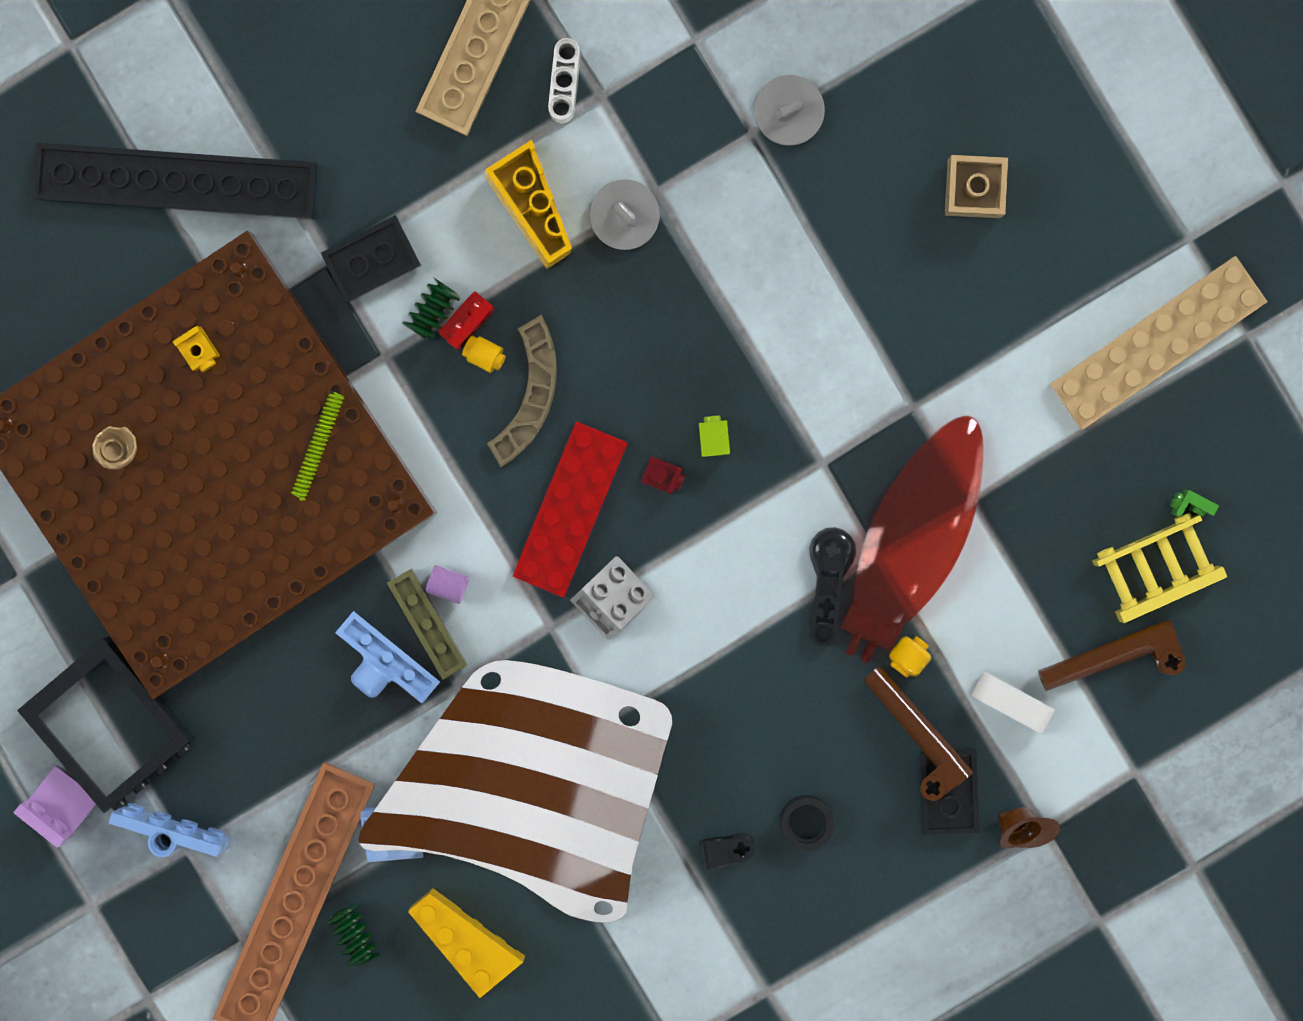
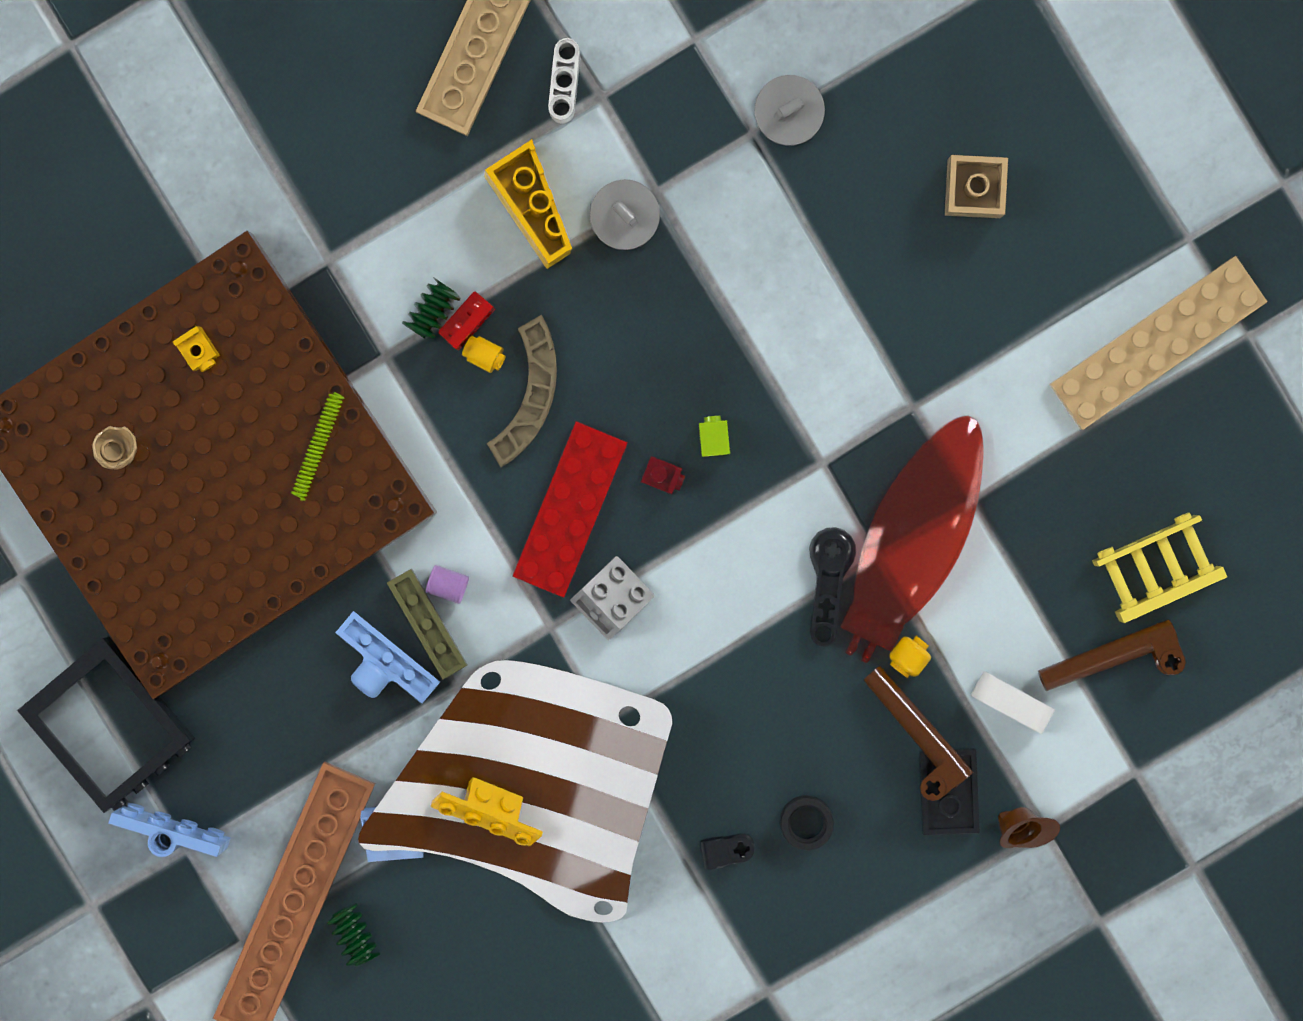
(56, 807): lavender bracket -> none
(175, 181): black plate -> none
(371, 259): black plate -> none
(468, 946): yellow wedge -> none
(490, 809): none -> yellow bracket
(1198, 504): bright green bracket -> none

